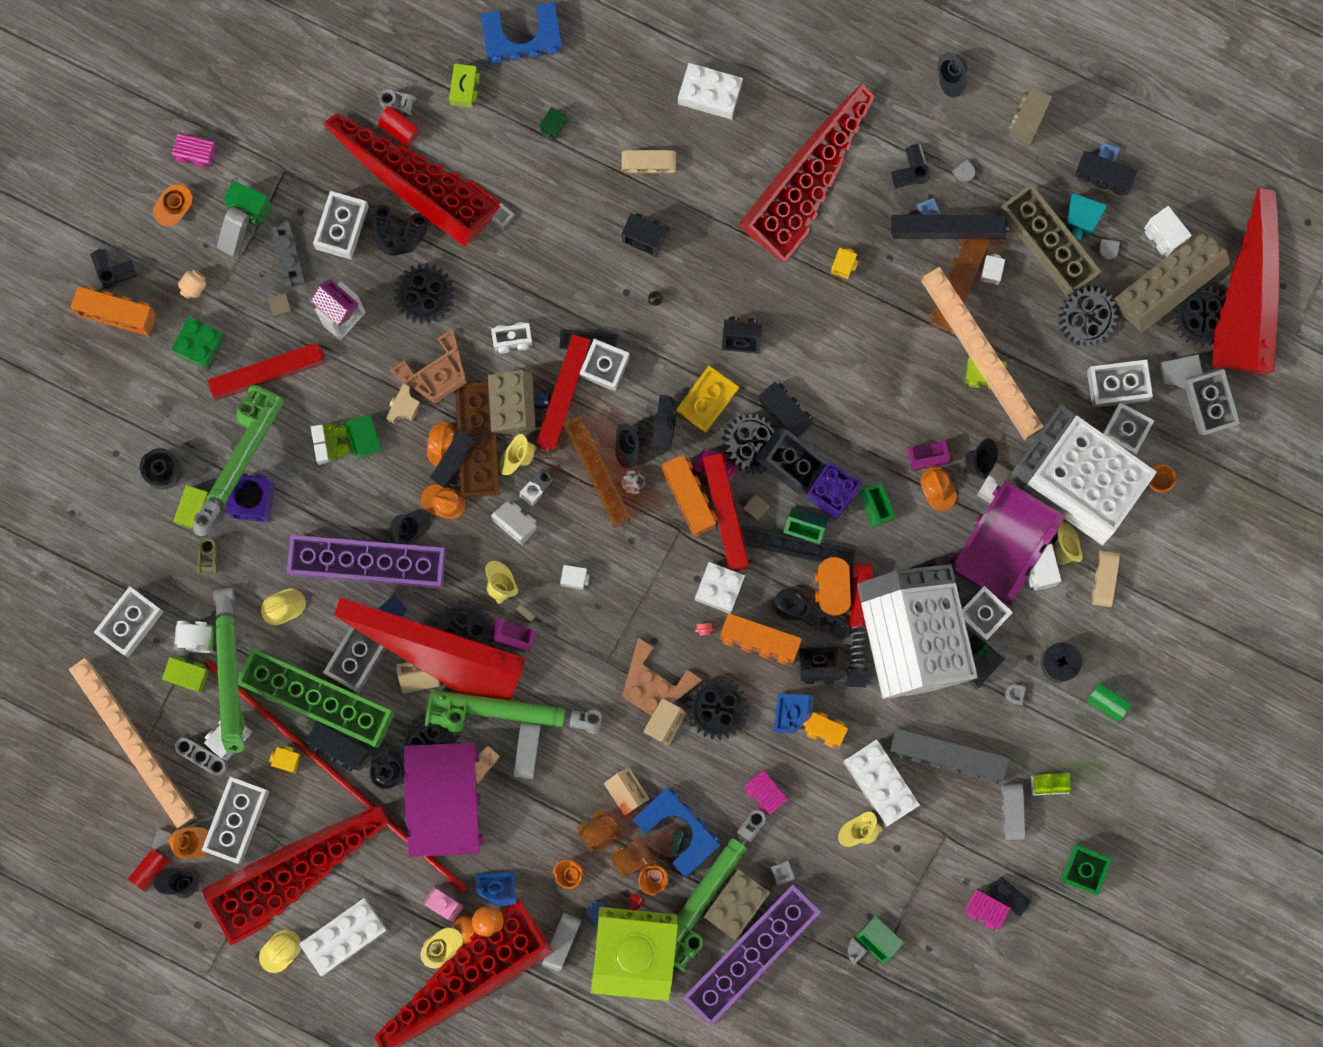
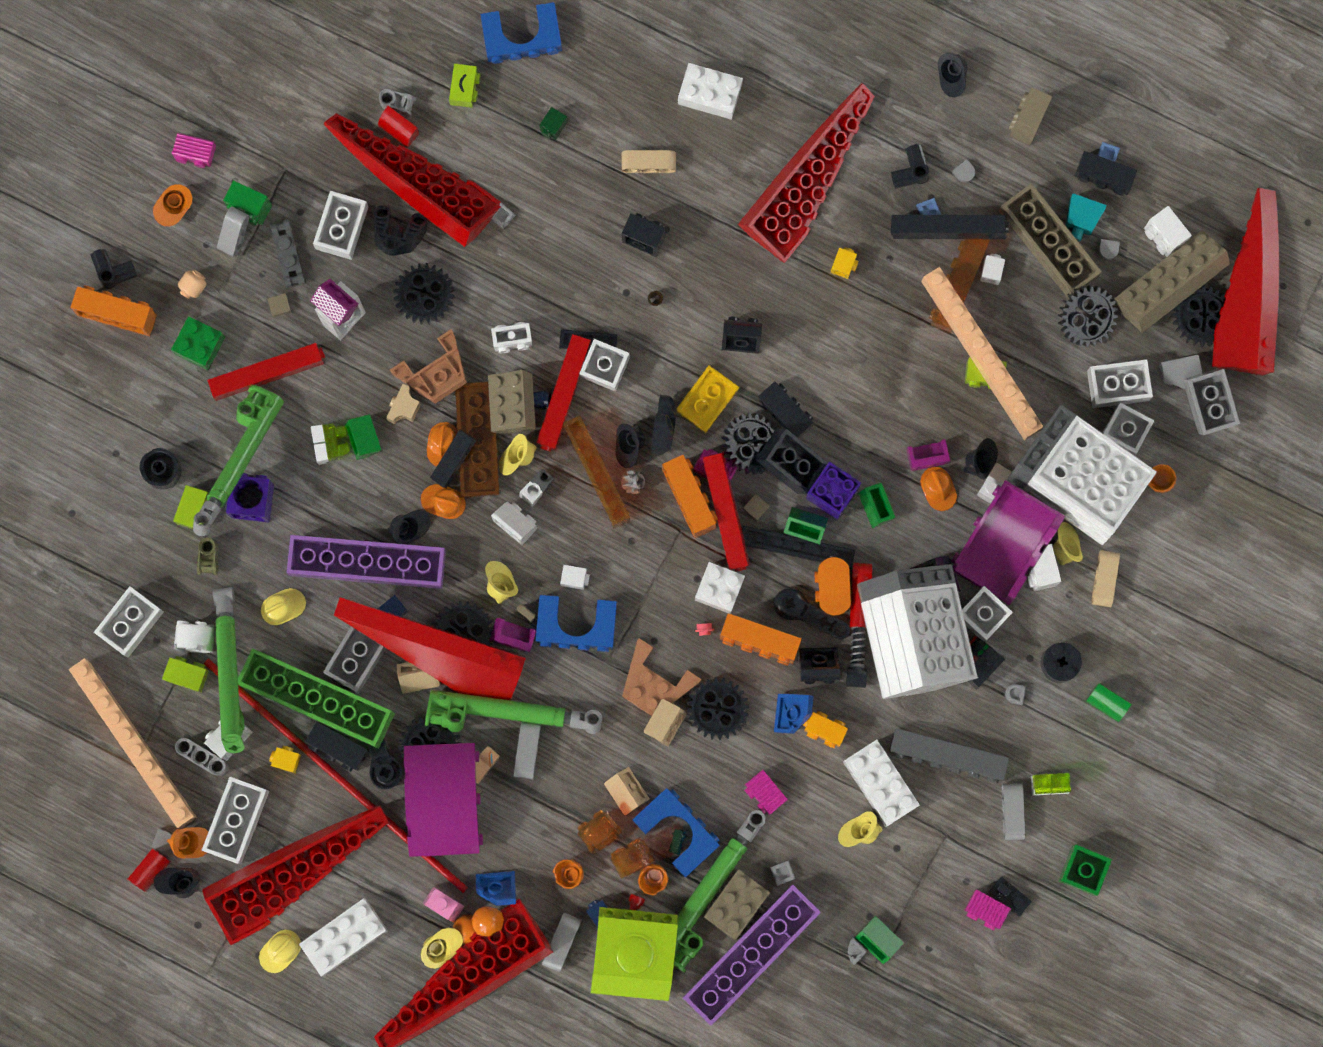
(599, 637): none -> blue arch

